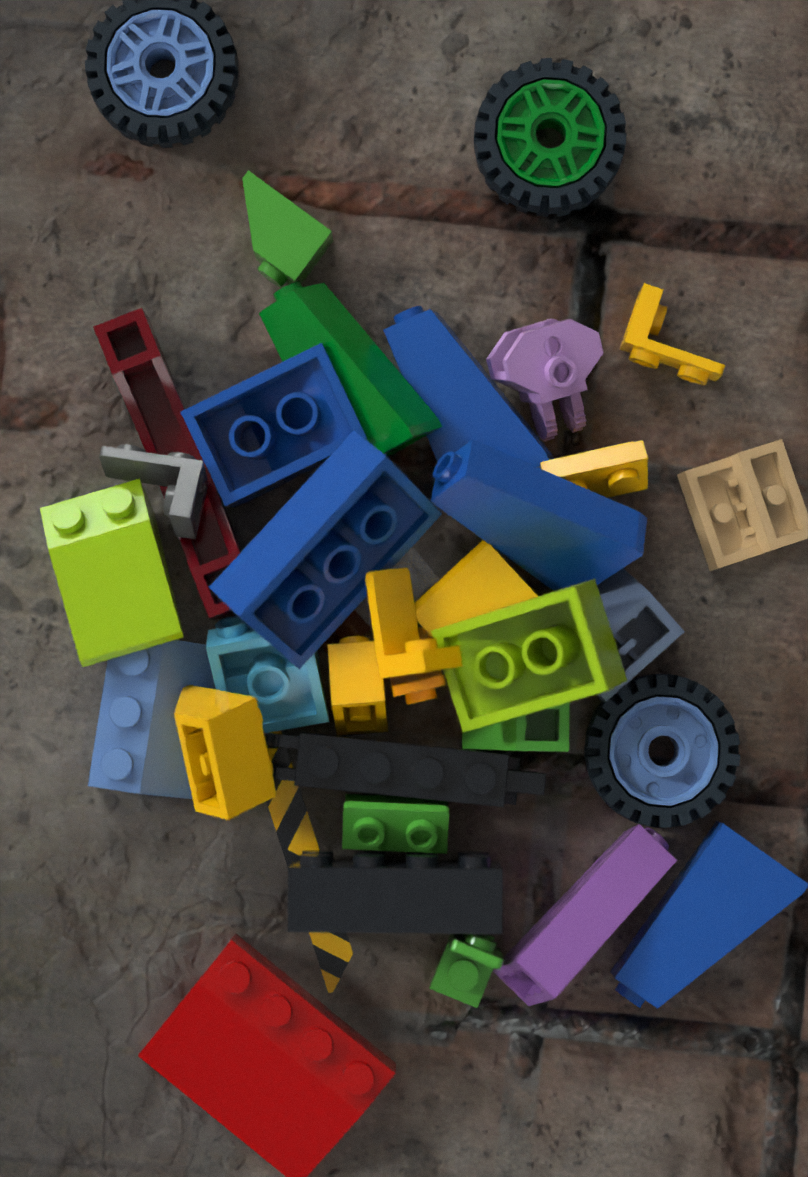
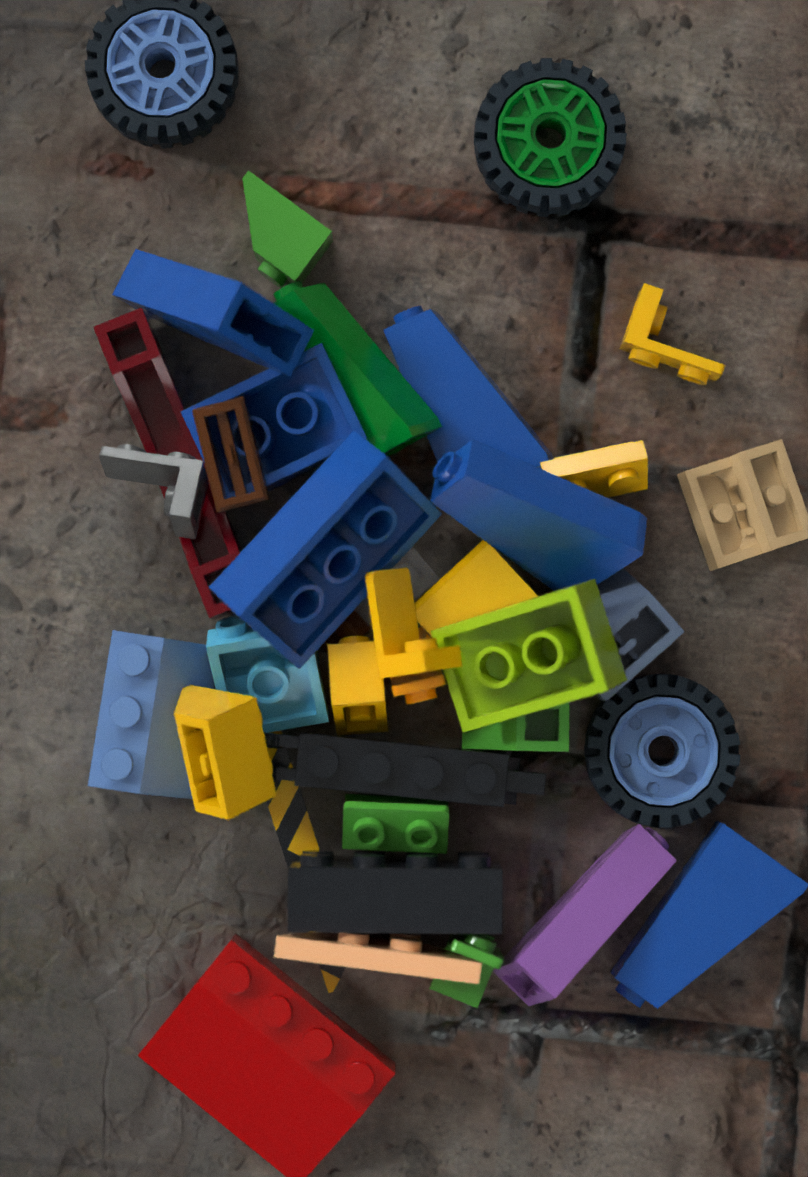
(111, 572): lime slope -> none
(212, 466): none -> reddish brown tile
(214, 310): none -> blue slope
(399, 954): none -> light nougat wing
(546, 365): lavender hinge -> none

